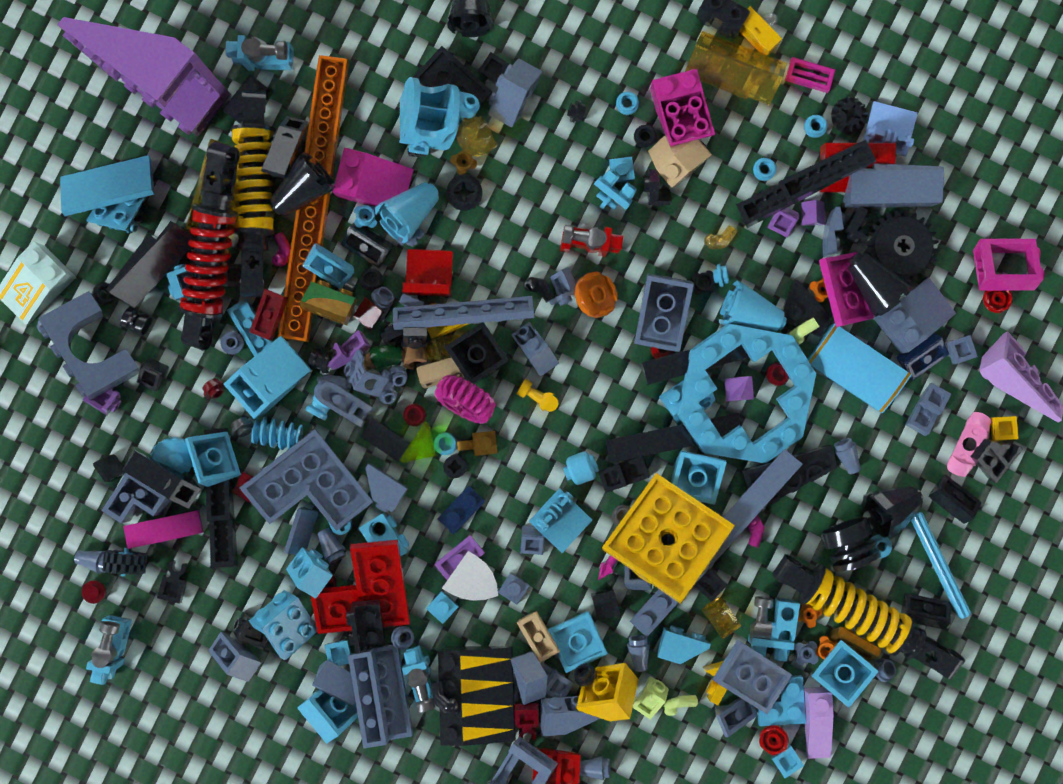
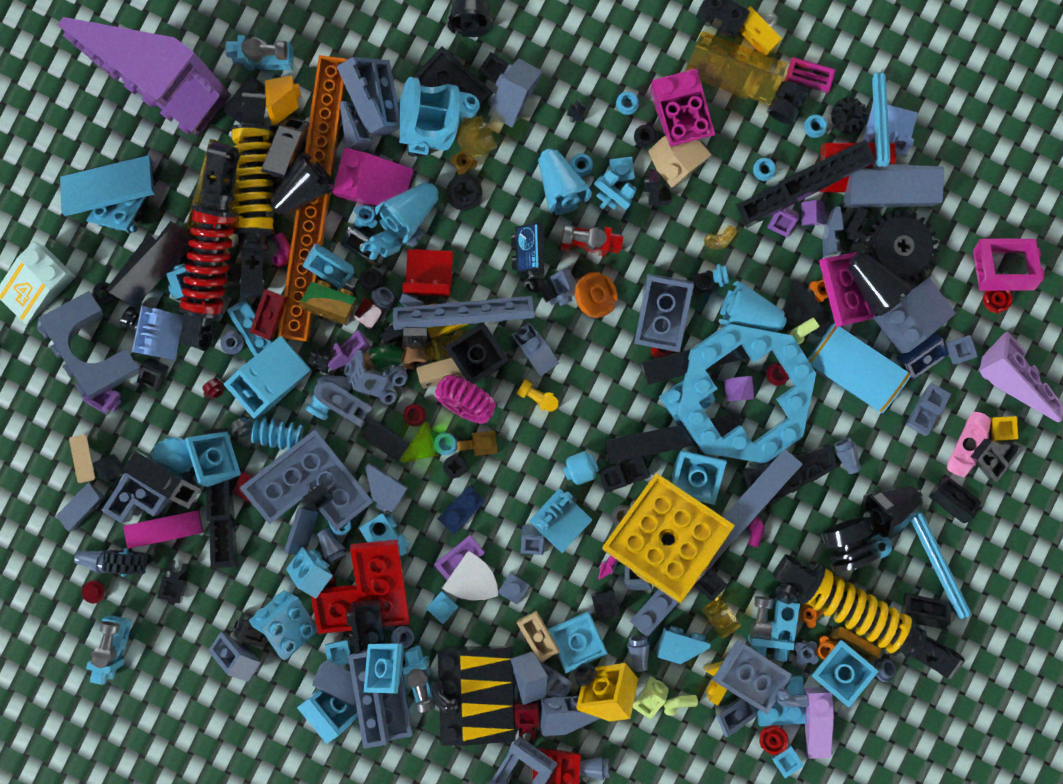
(80, 507): none -> sand blue slope
(82, 458): none -> tan slope
(158, 333): none -> light blue hinge
(281, 98): none -> light orange slope
(318, 497): none -> black plate
(354, 131): none -> sand blue slope
(372, 93): none -> sand blue wedge
(383, 244): none -> medium azure plate
(383, 668): none -> medium azure slope
(529, 249): none -> slope
(561, 183): none -> medium azure cone
(585, 159): none -> medium azure plate
(786, 593): none -> black plate
(788, 100): none -> black wheel
(791, 701): none -> sand blue arm
(881, 119): none -> medium azure axle

